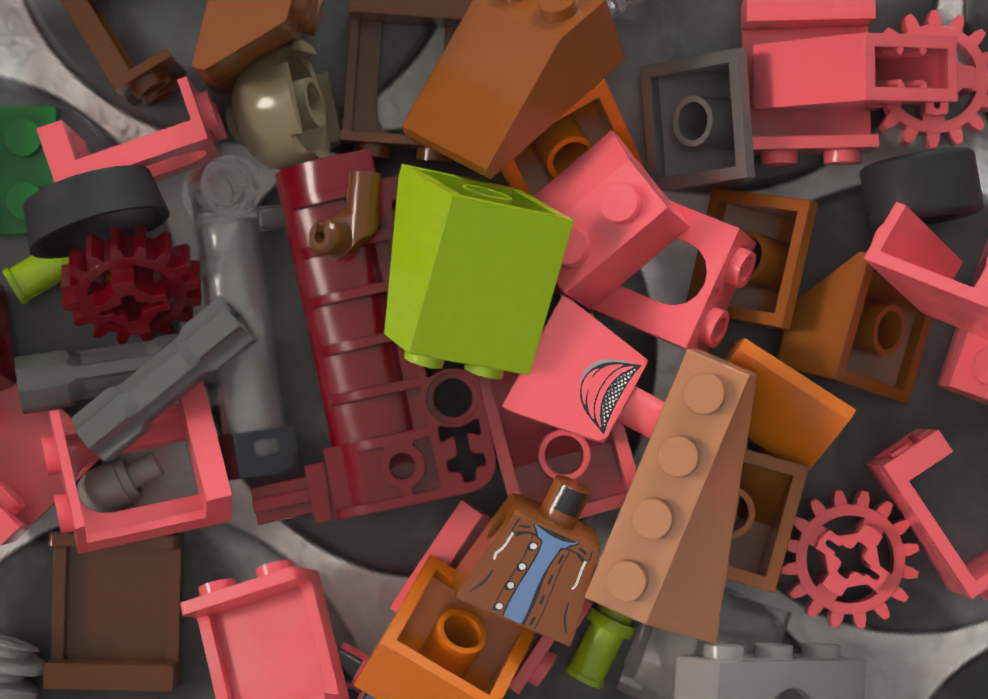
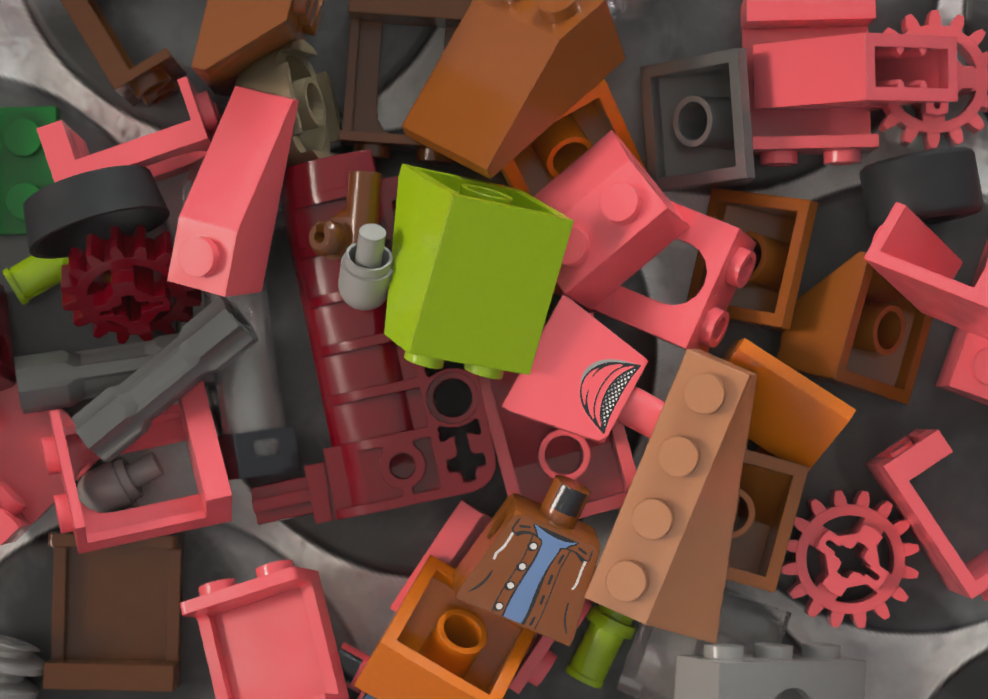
(235, 197): none -> coral slope
(366, 270): none -> light grey cylinder

